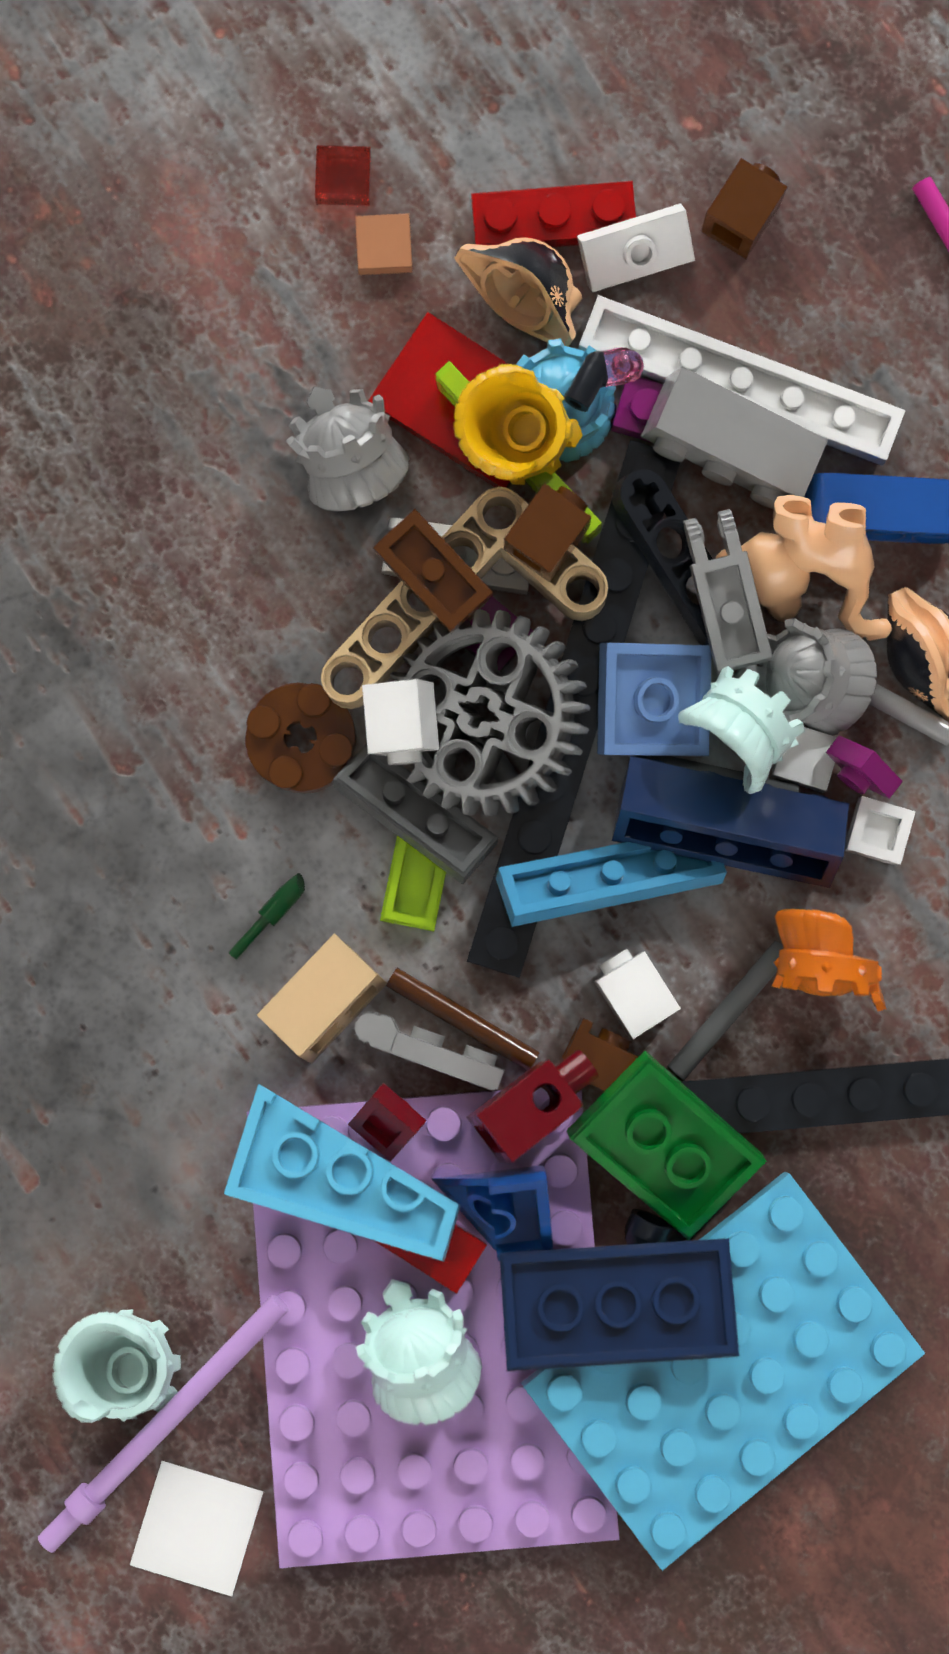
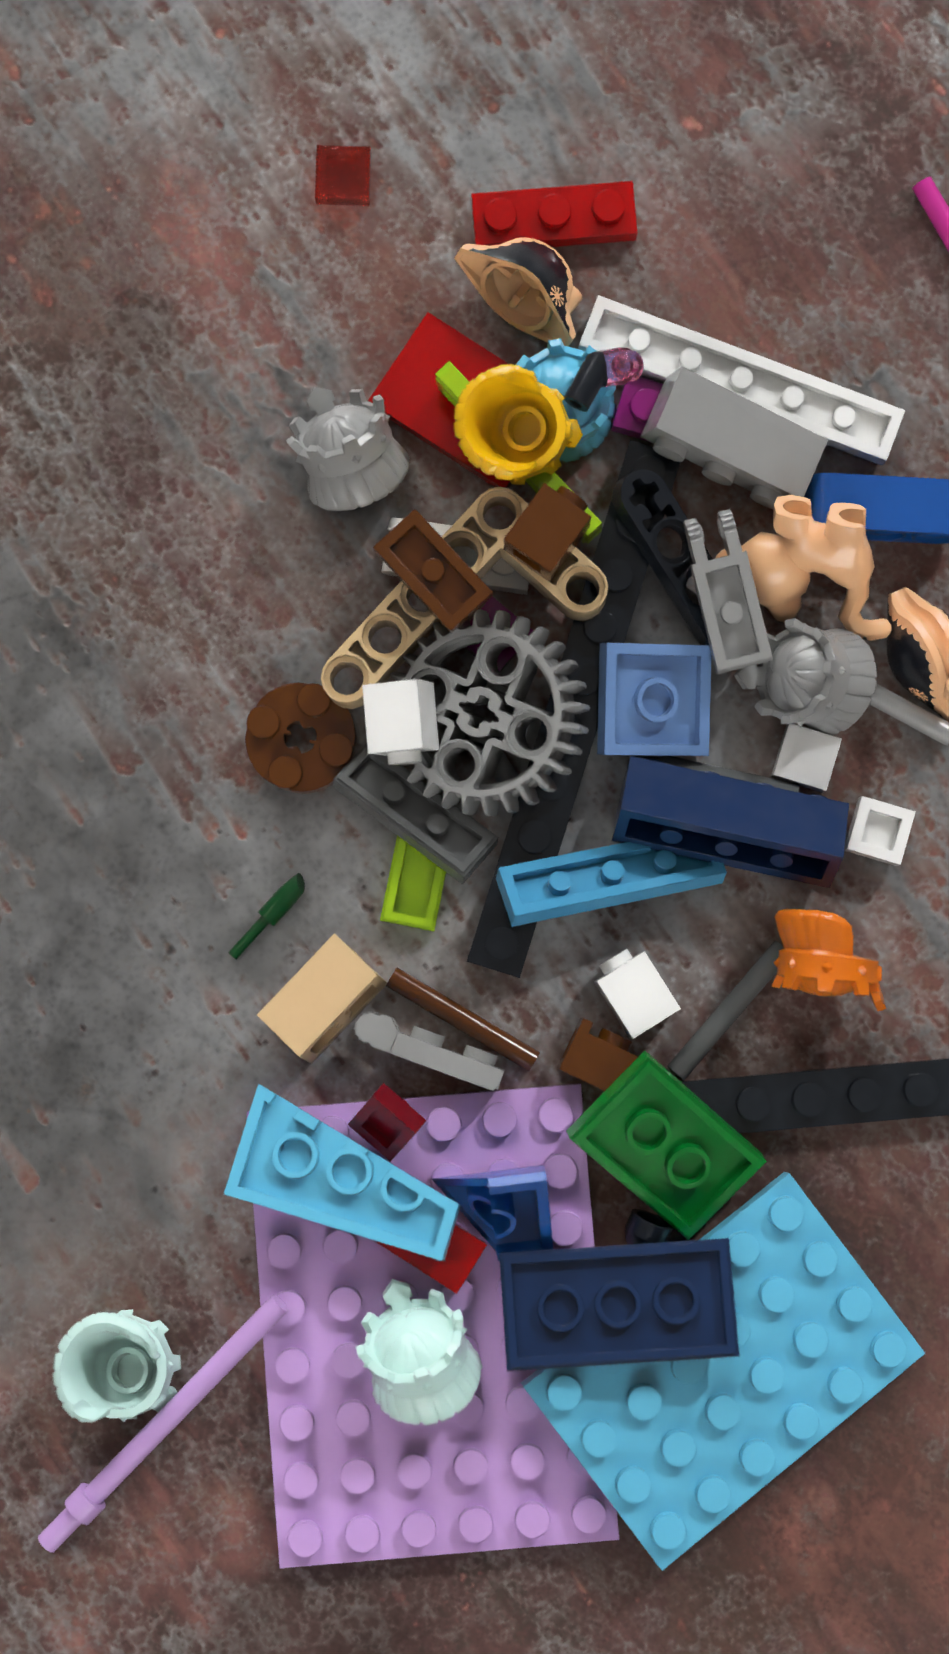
(196, 1528): white sticker -> none
(383, 244): nougat tile -> none
(511, 1120): dark red torso -> none
(636, 247): white plate -> none
(744, 207): reddish brown brick -> none
(746, 723): light aqua hair -> none
(862, 768): magenta plate -> none

